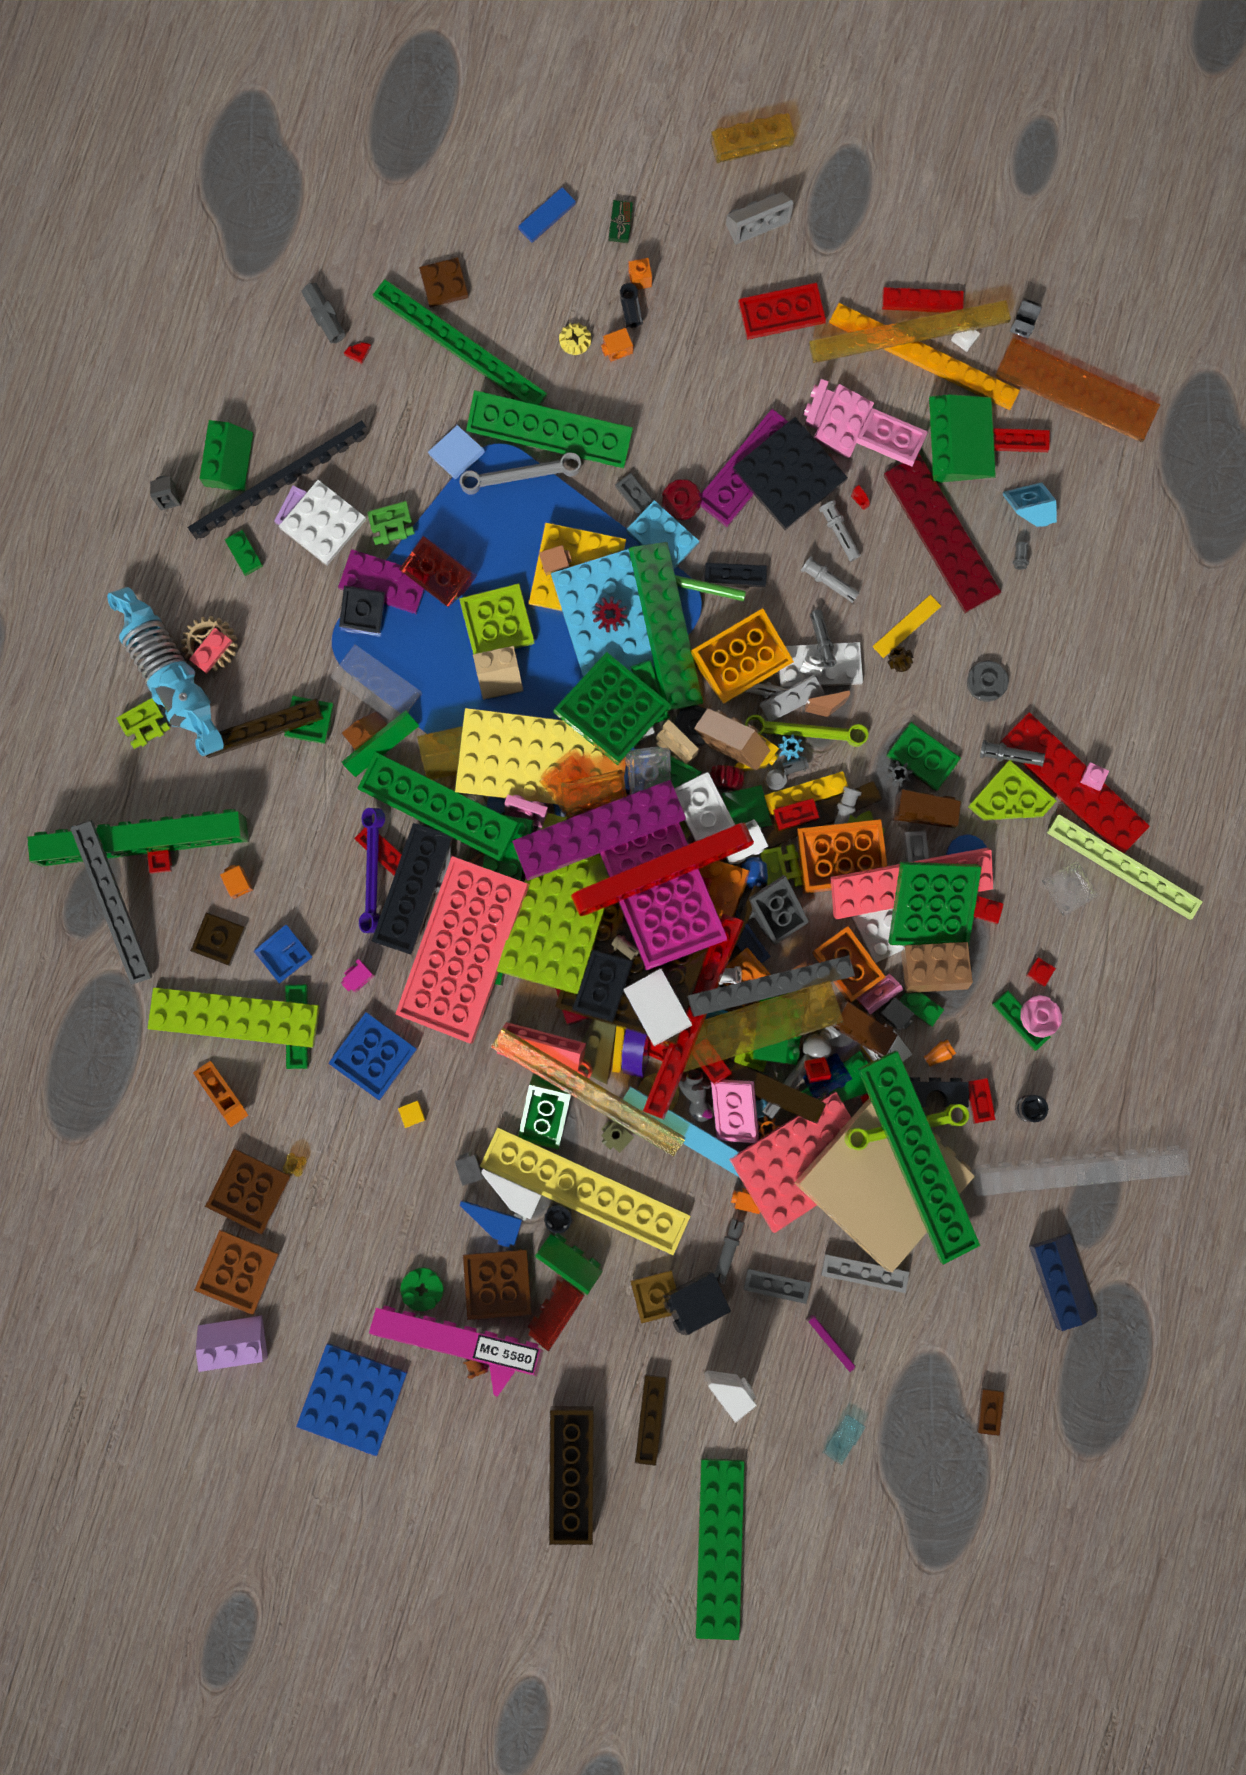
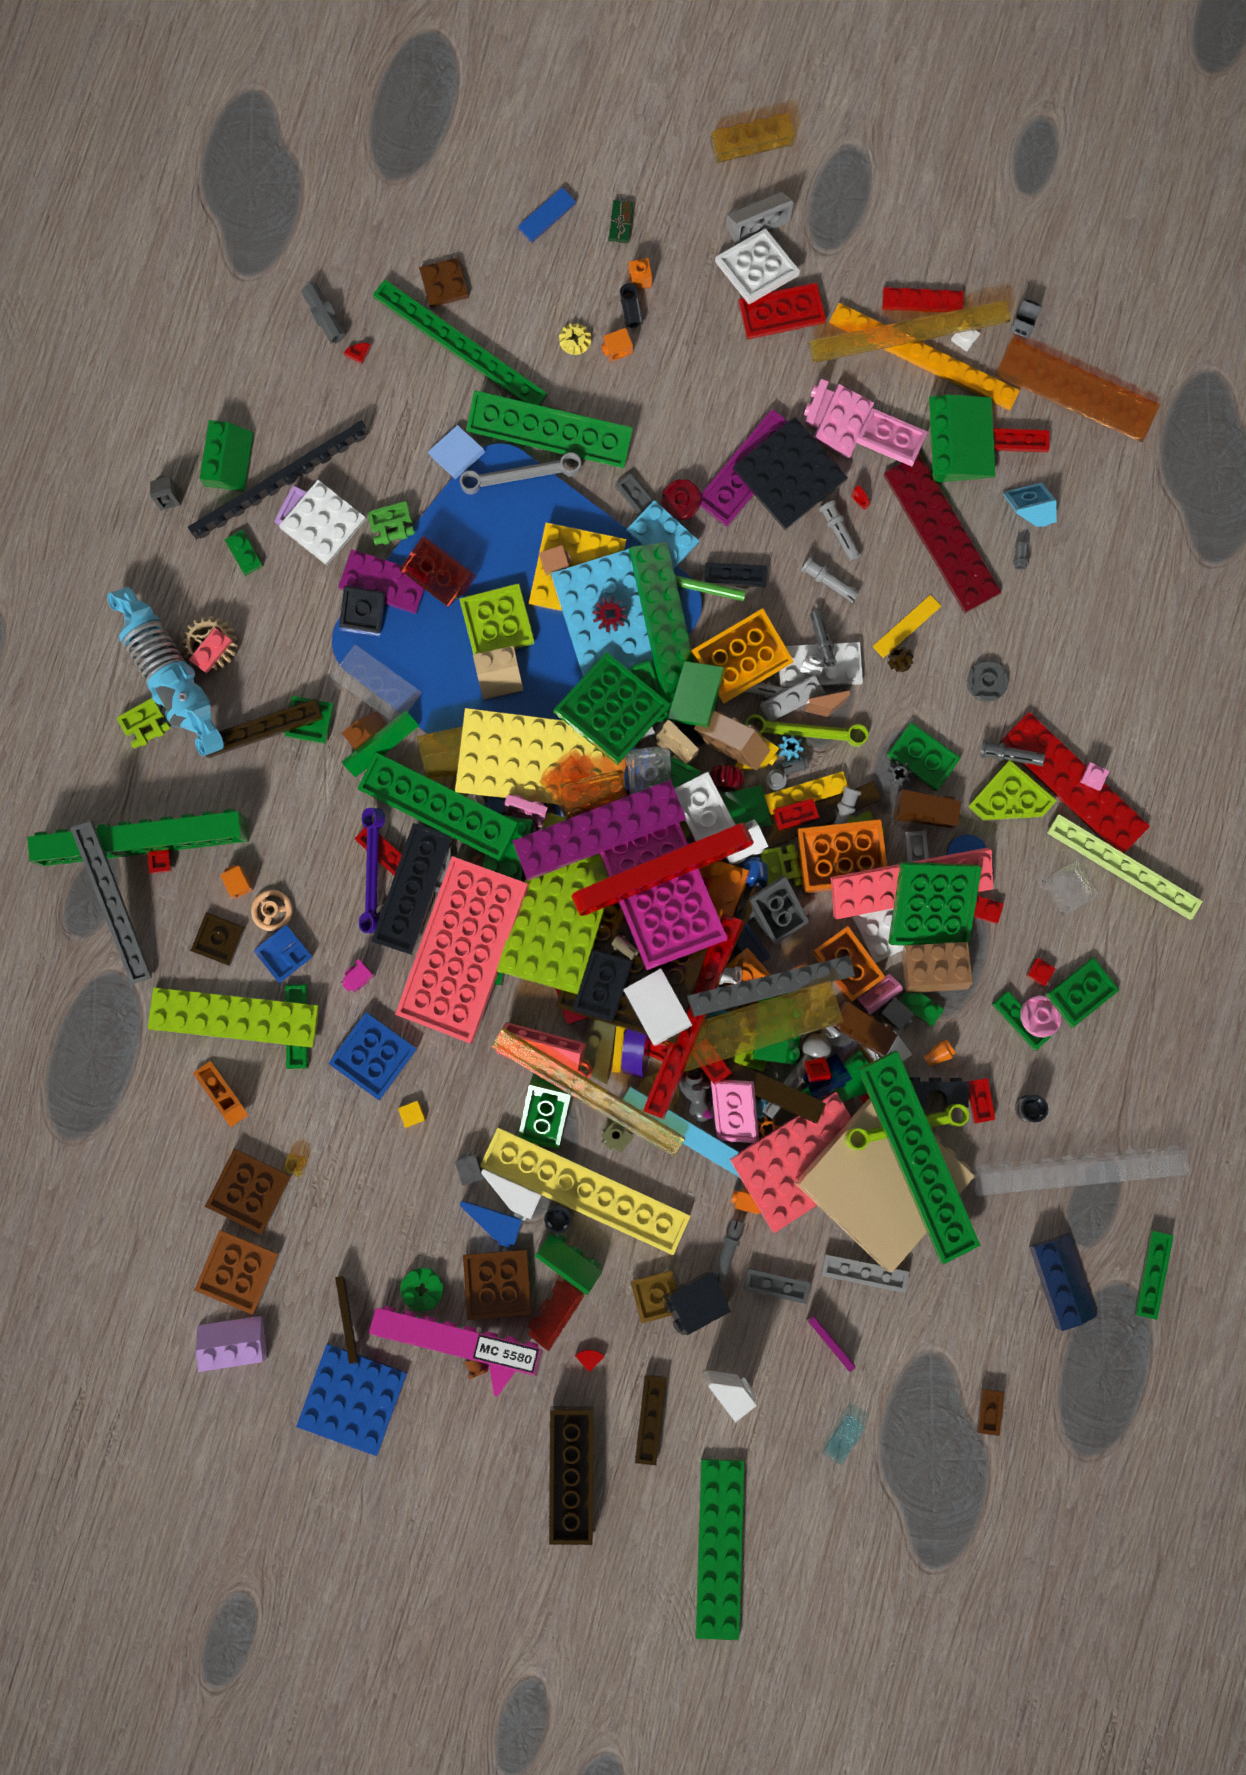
(277, 909): none -> light nougat piece
(347, 1320): none -> dark brown tile
(589, 1358): none -> red tile
(696, 694): none -> green tile
(757, 266): none -> white plate
(1082, 992): none -> green tile
(1154, 1275): none -> green plate

